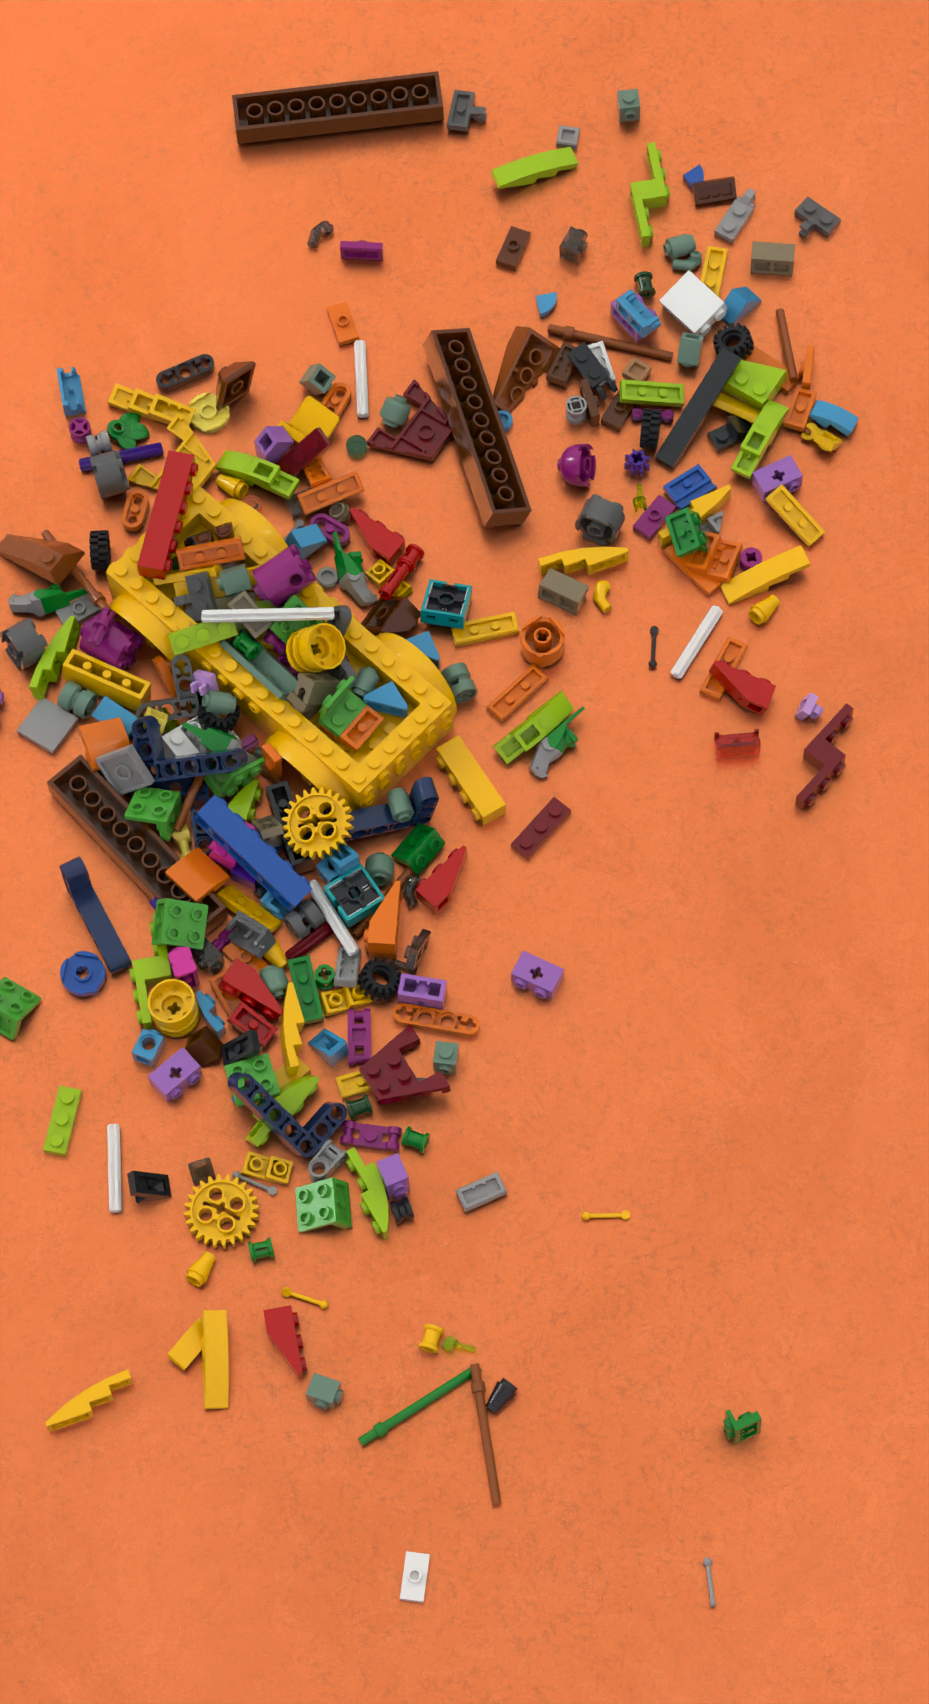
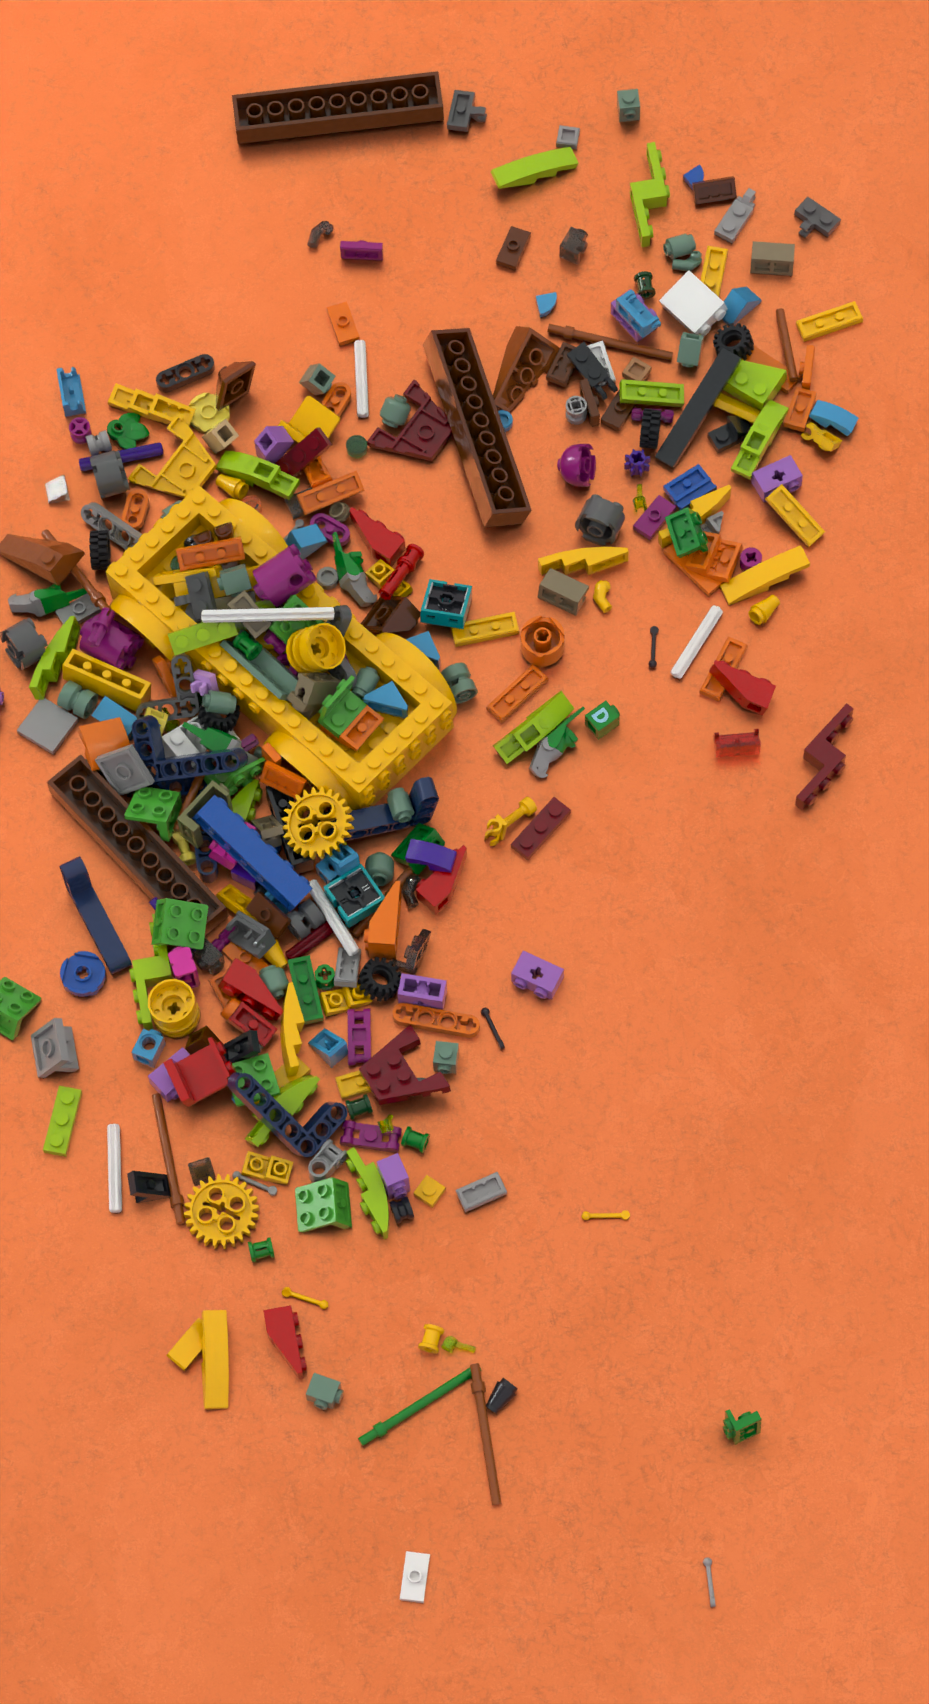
(54, 1048): none -> light grey bracket
(57, 490): none -> clear smoke slope
(81, 1406): yellow slope -> none
(118, 525): none -> light grey beam
(167, 515): red brick -> none
(176, 1199): none -> dark orange bar
(188, 827): none -> olive panel
(197, 875): orange slope -> none
(200, 1073): none -> red panel
(200, 1270): yellow cone -> none
(208, 1010): dark azure slope -> none
(220, 436): none -> tan brick
(230, 1007): none -> orange tile
(268, 914): none -> reddish brown plate
(283, 779): none -> orange plate
(386, 1124): none -> clear neon green hand
(429, 1191): none -> yellow plate
(435, 856): none -> dark purple slope
(470, 780): yellow brick -> none
(485, 1012): none -> black hinge
(526, 806): none -> yellow bar
(602, 719): none -> green brick
(809, 707): lavender tile -> none
(829, 321): none -> yellow tile

